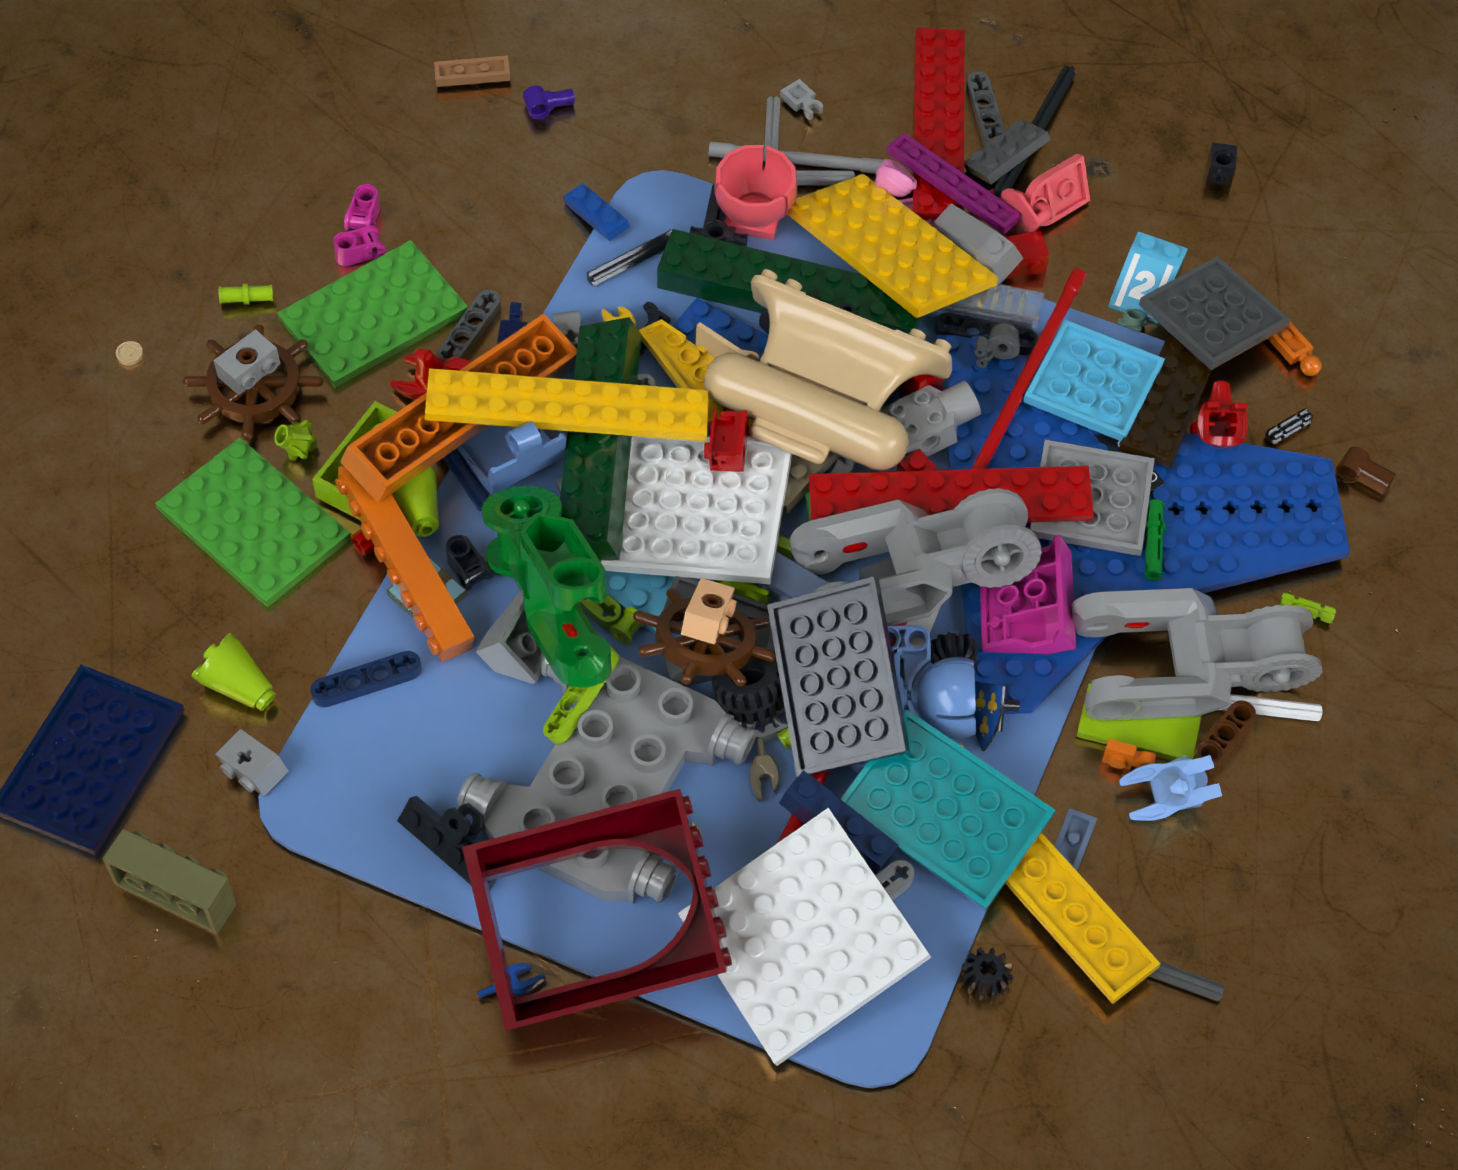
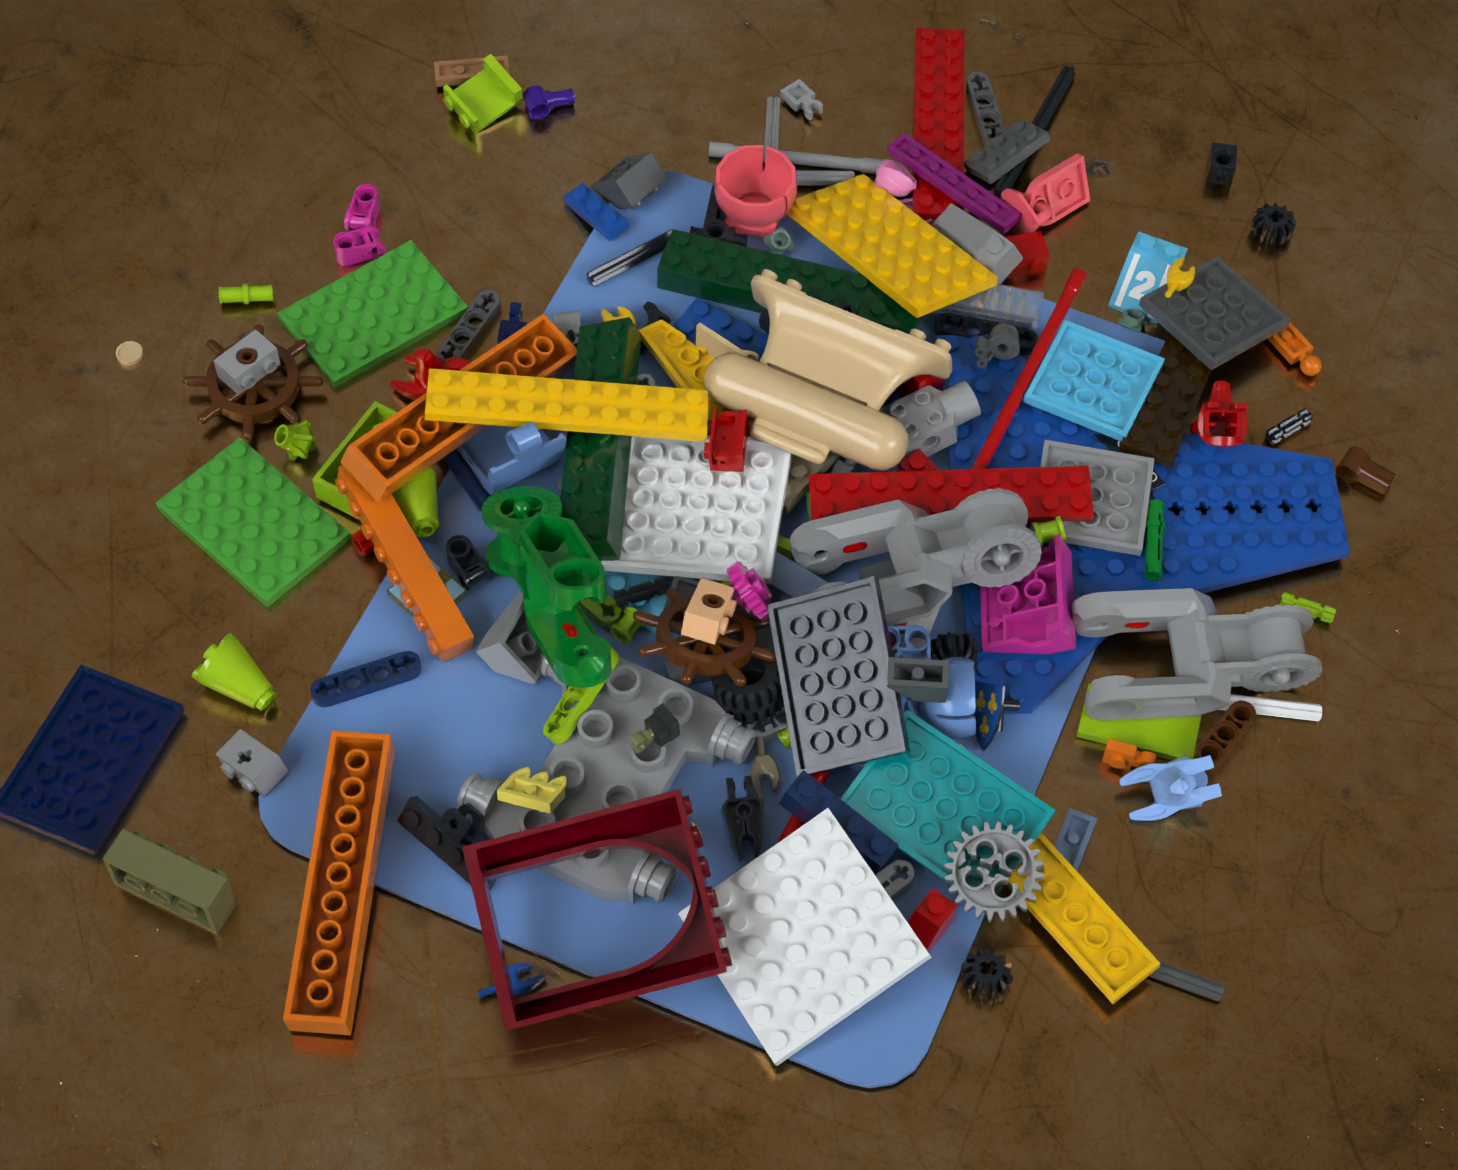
(340, 884): none -> orange brick
(484, 96): none -> lime panel
(534, 791): none -> light yellow plate
(630, 181): none -> dark grey slope
(640, 592): none -> black axle
(659, 726): none -> pearl dark grey piece
(743, 818): none -> black hinge
(749, 589): none -> dark pink gear
(782, 236): none -> sand green plate
(919, 678): none -> dark grey slope
(932, 918): none -> red slope
(983, 897): none -> light grey gear
(1047, 530): none -> lime bush
(1178, 279): none -> yellow hand
(1273, 224): none -> black gear

